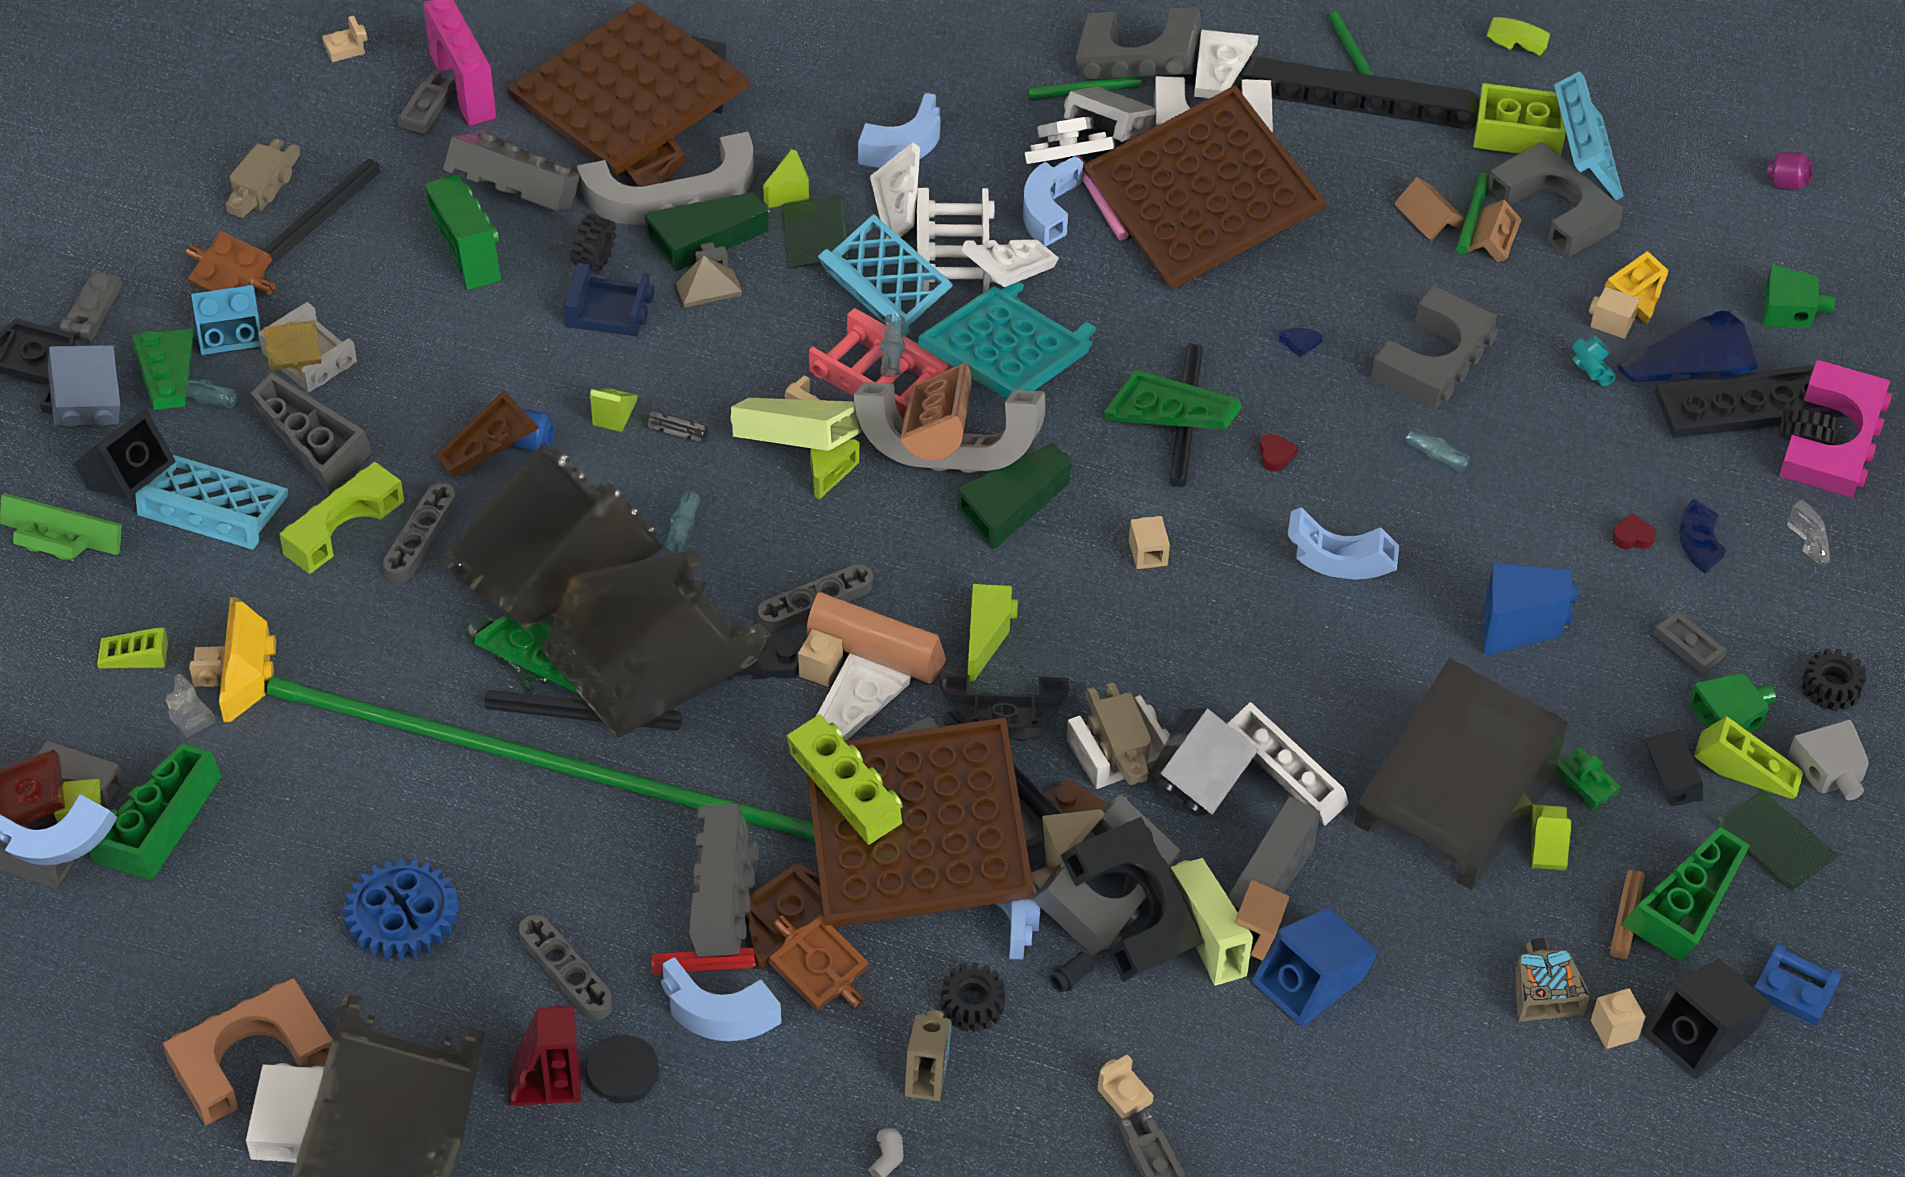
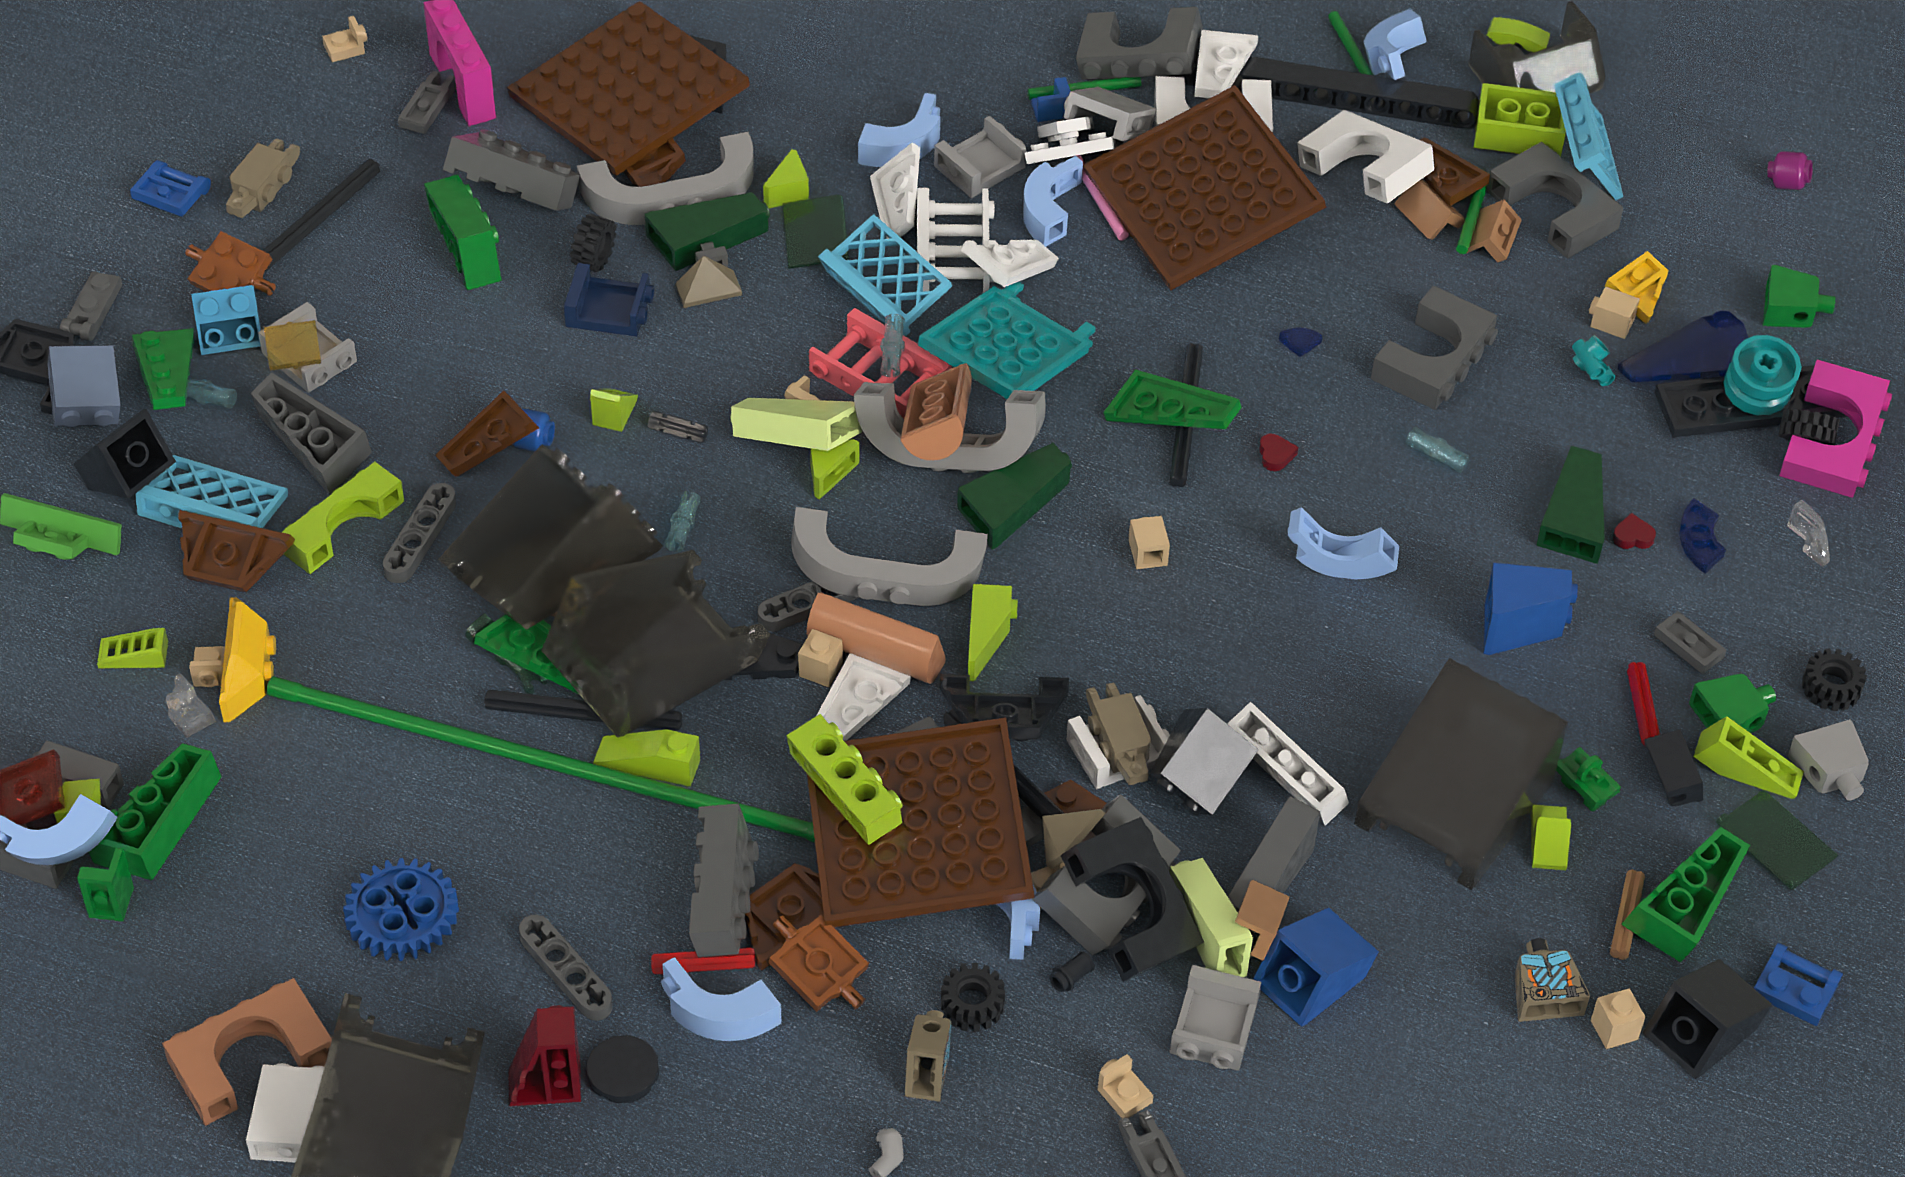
(107, 890): none -> green panel
(160, 190): none -> blue plate
(228, 551): none -> reddish brown wing
(653, 755): none -> lime slope
(884, 578): none -> light grey arch
(981, 158): none -> light grey panel
(1052, 106): none -> blue panel
(1215, 1018): none -> light grey panel
(1346, 135): none -> white arch
(1390, 39): none -> light blue arch
(1453, 176): none -> reddish brown wing
(1542, 69): none -> clear smoke windscreen
(1576, 508): none -> dark green slope
(1642, 701): none -> red axle
(1762, 375): none -> teal wheel

